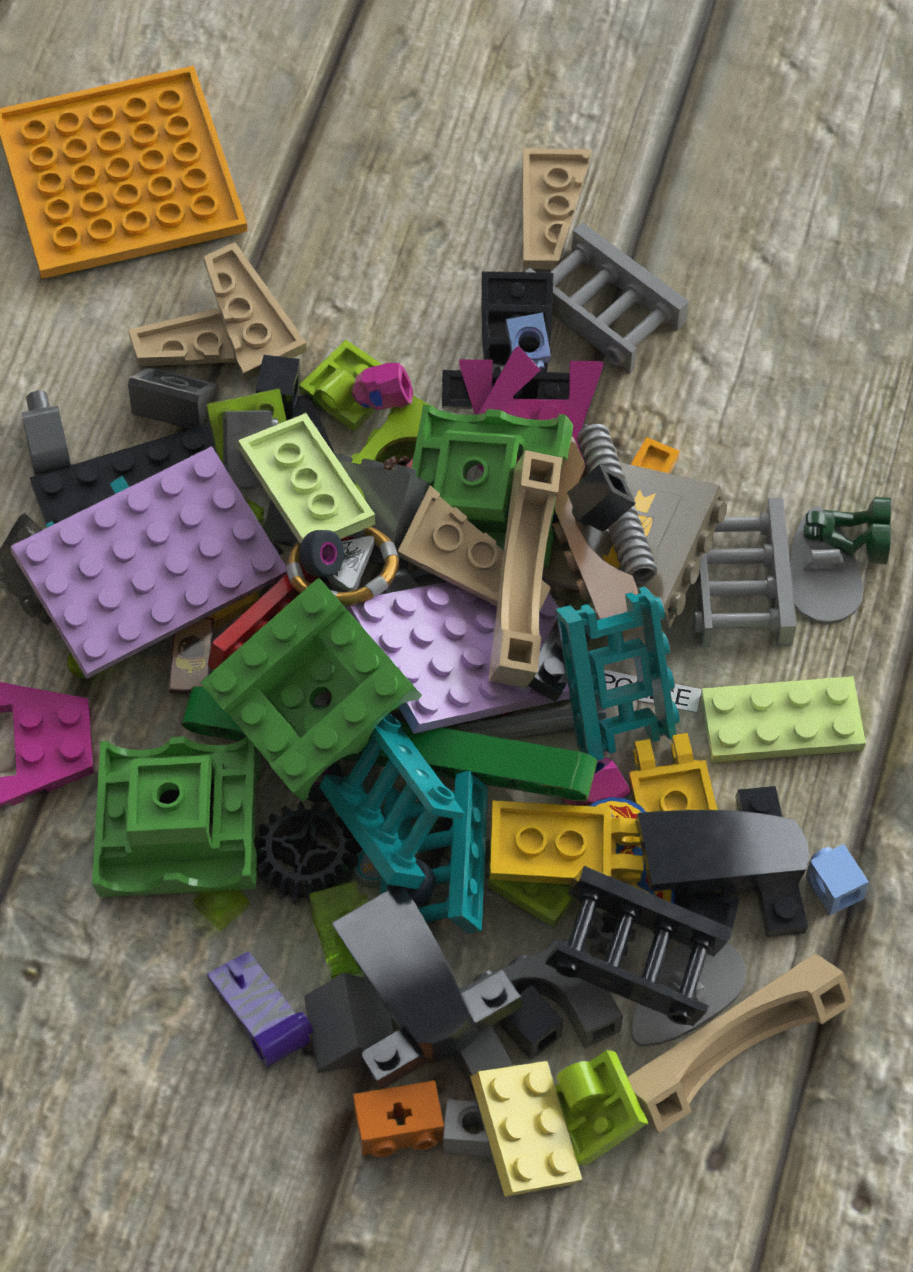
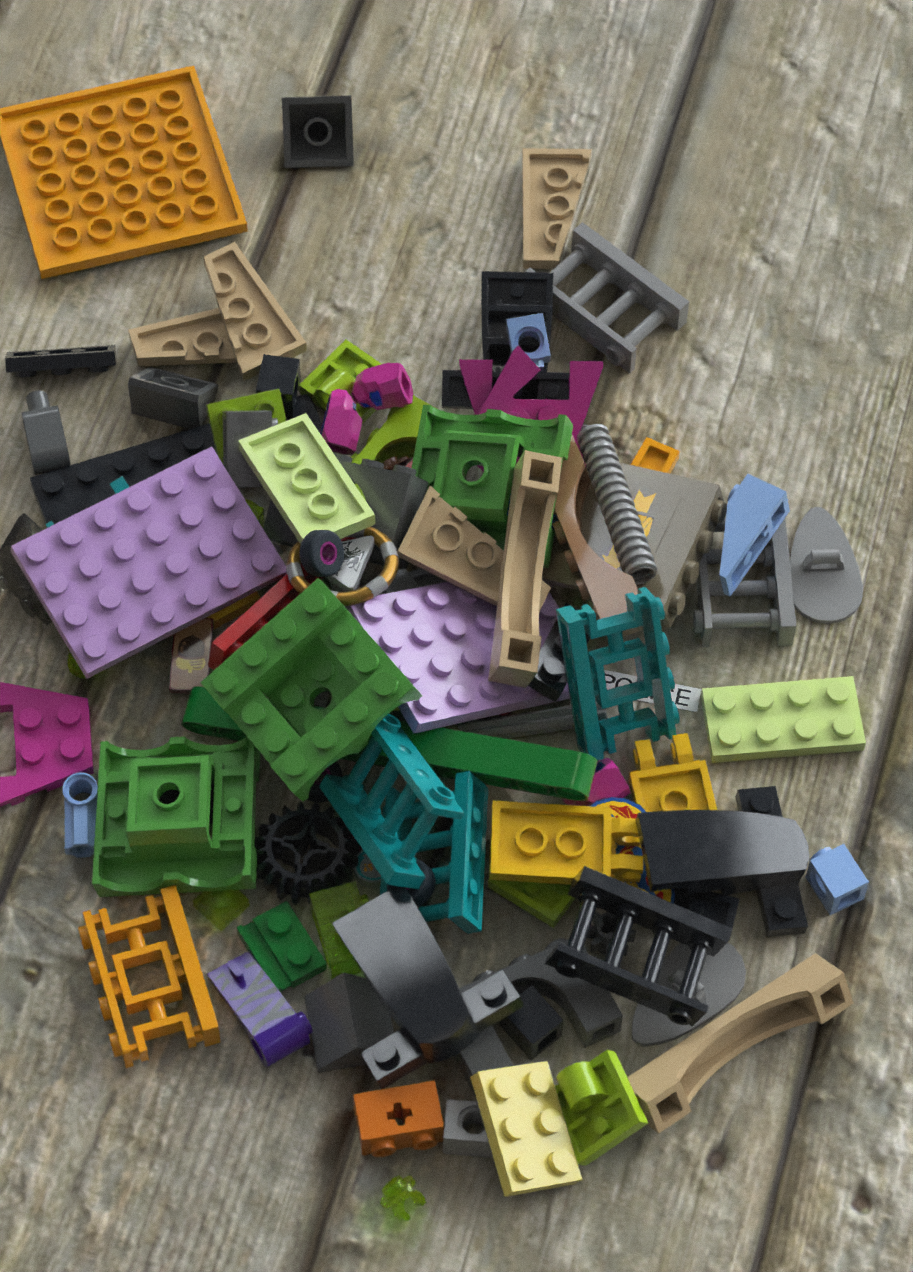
(61, 360): none -> black plate
(80, 815): none -> light blue piece
(179, 969): none -> light orange fence
(282, 947): none -> green plate
(317, 131): none -> dark grey slope
(341, 423): none -> dark pink rock
(395, 1194): none -> clear neon green plate
(600, 498): black brick -> none
(752, 518): none -> light blue slope
(877, 537): dark green piece -> none

